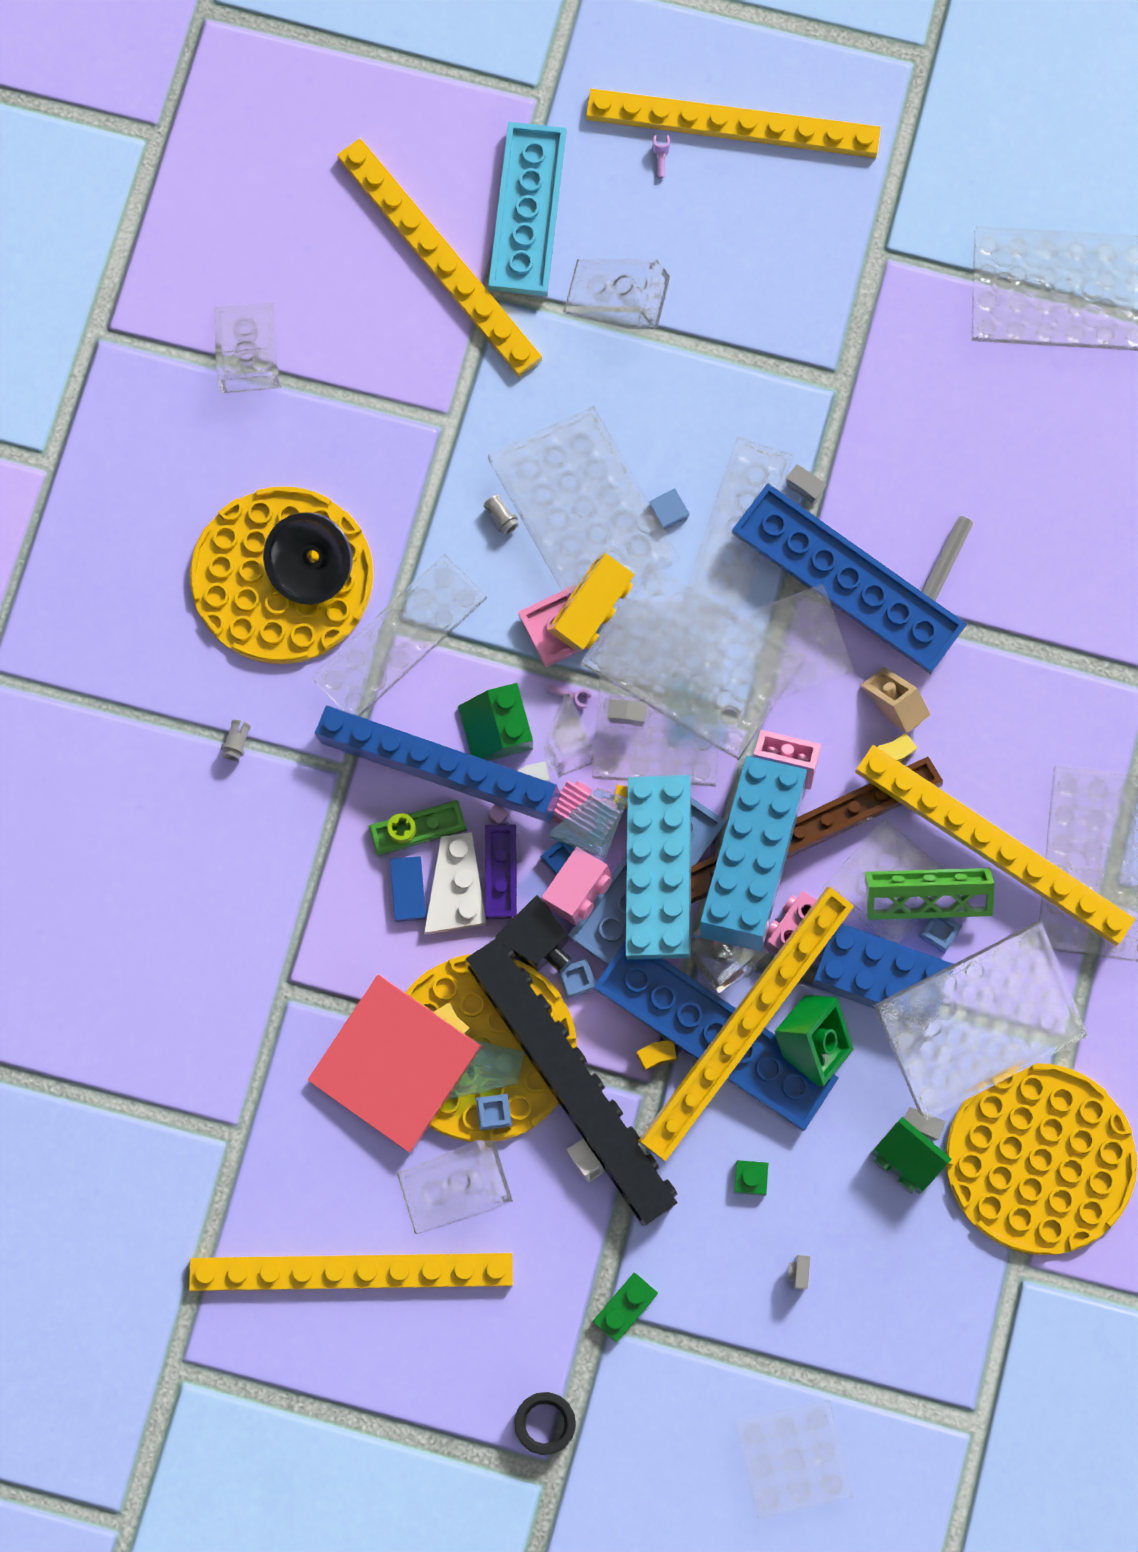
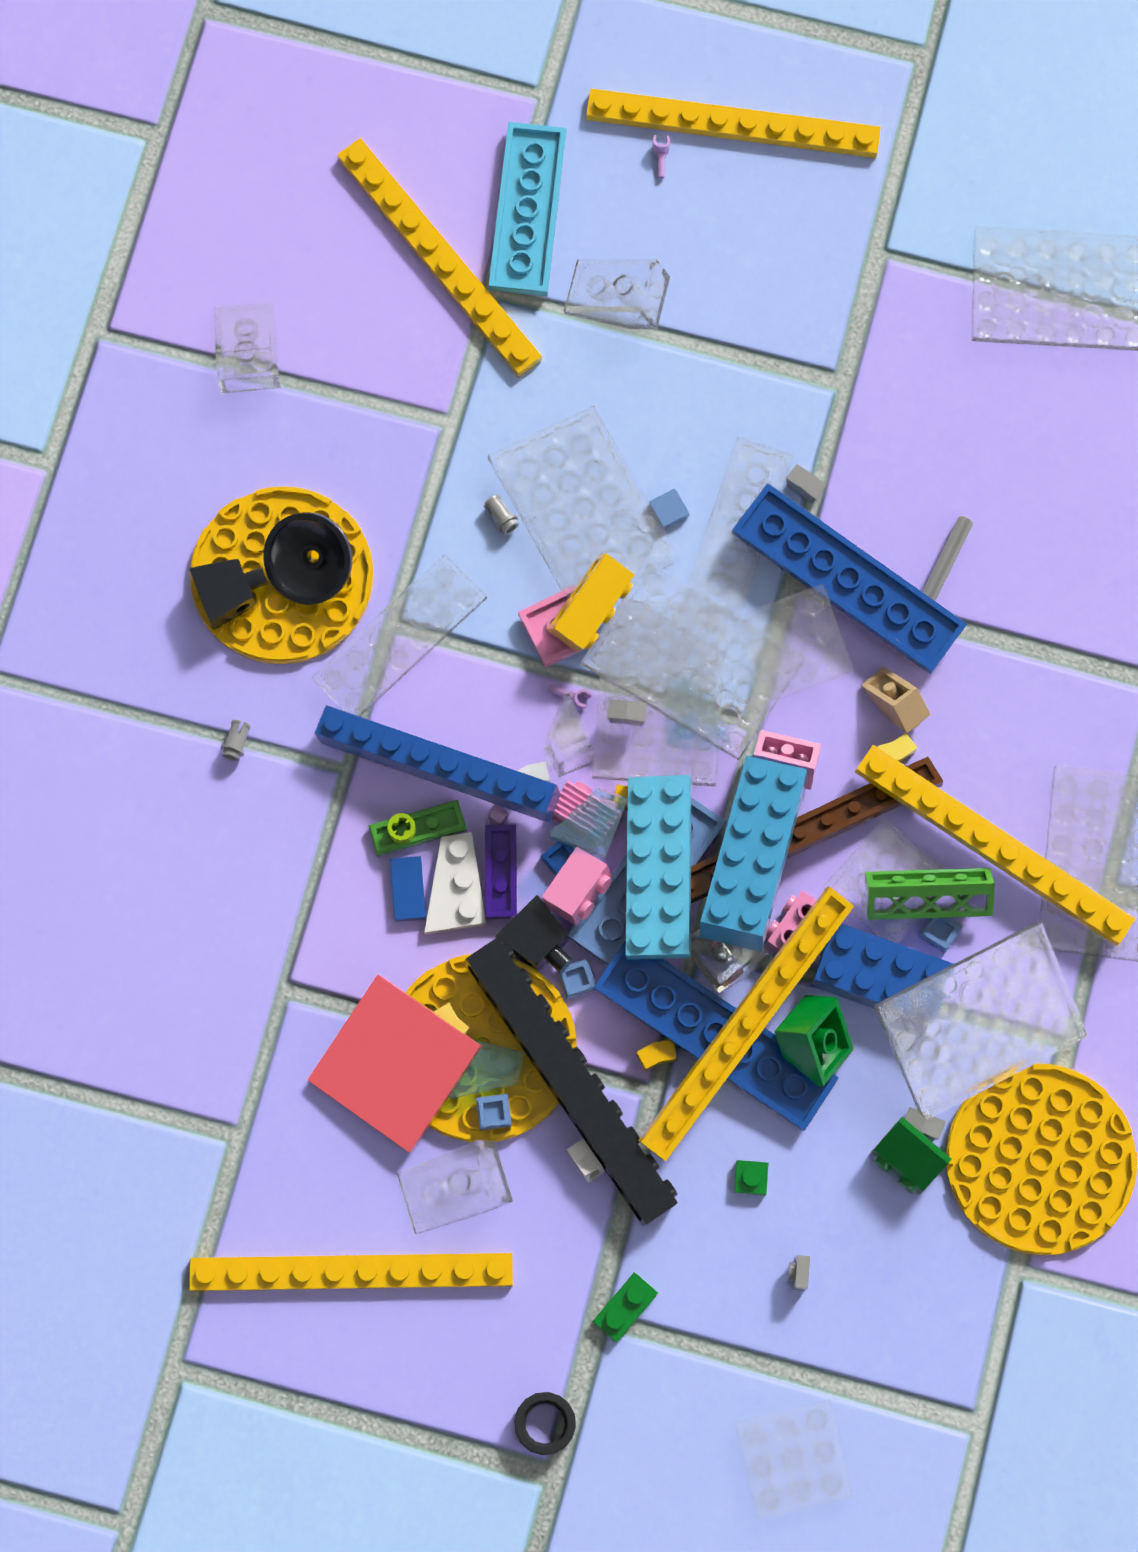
(226, 589): none -> black torso
(496, 723): green slope -> none

